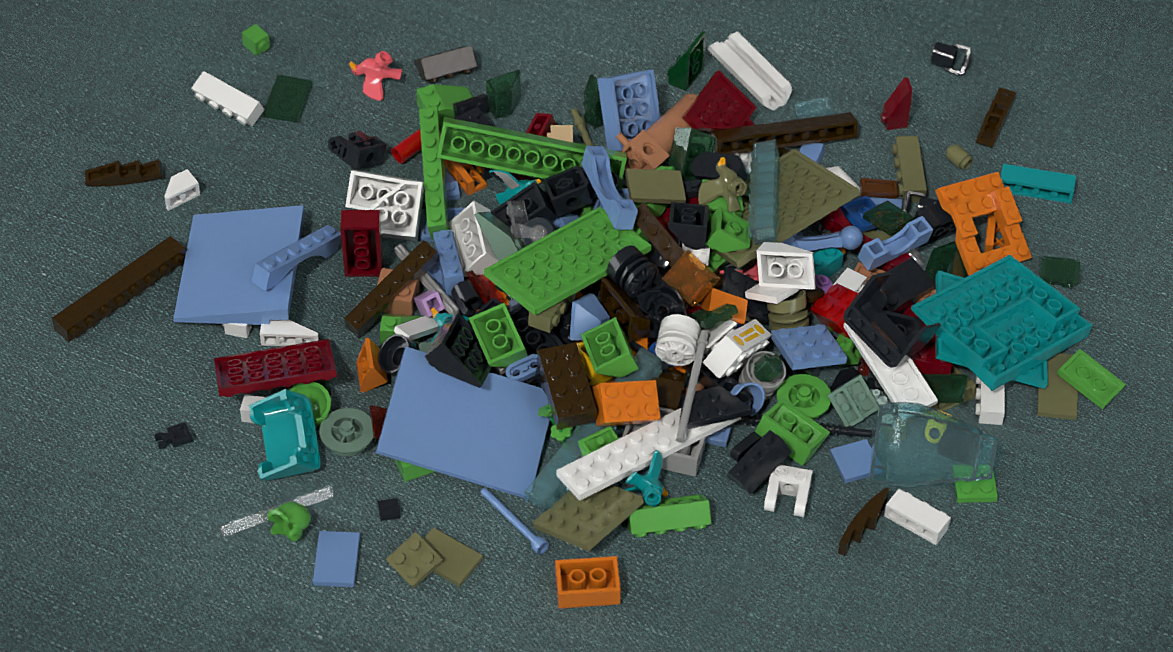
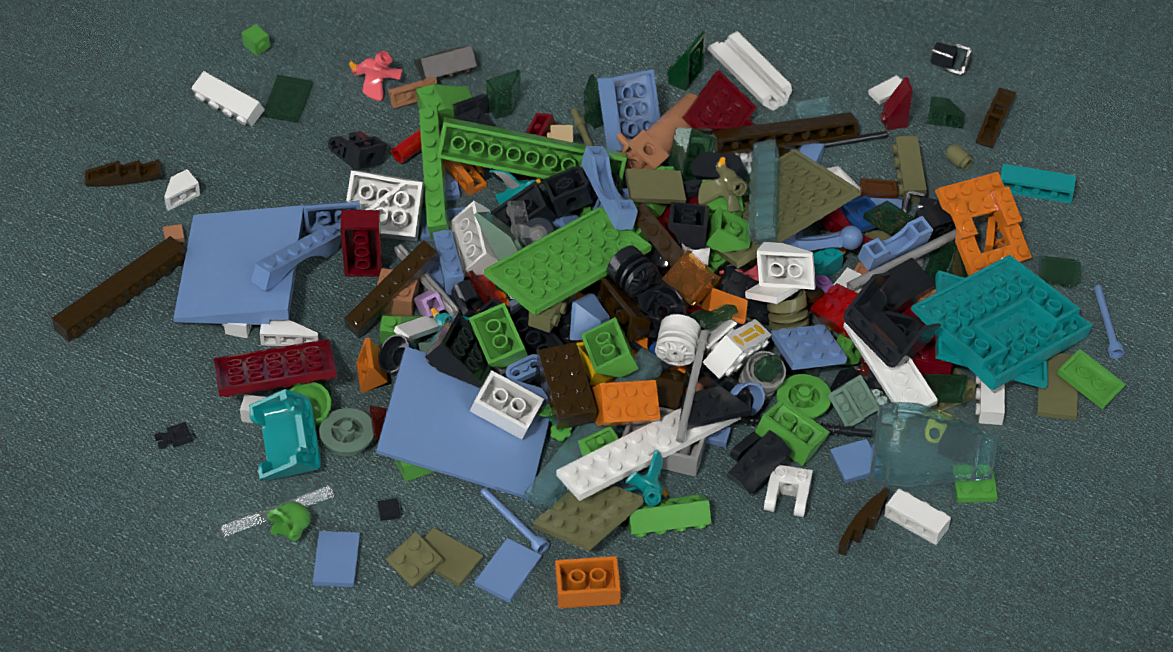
(174, 231): none -> nougat tile
(324, 214): none -> medium blue slope
(407, 94): none -> nougat hinge
(506, 404): none -> white brick
(508, 570): none -> medium blue tile
(860, 138): none -> black bar
(884, 90): none -> white tile
(916, 253): none -> light grey piece
(945, 113): none -> clear green slope
(1115, 348): none -> medium blue piece

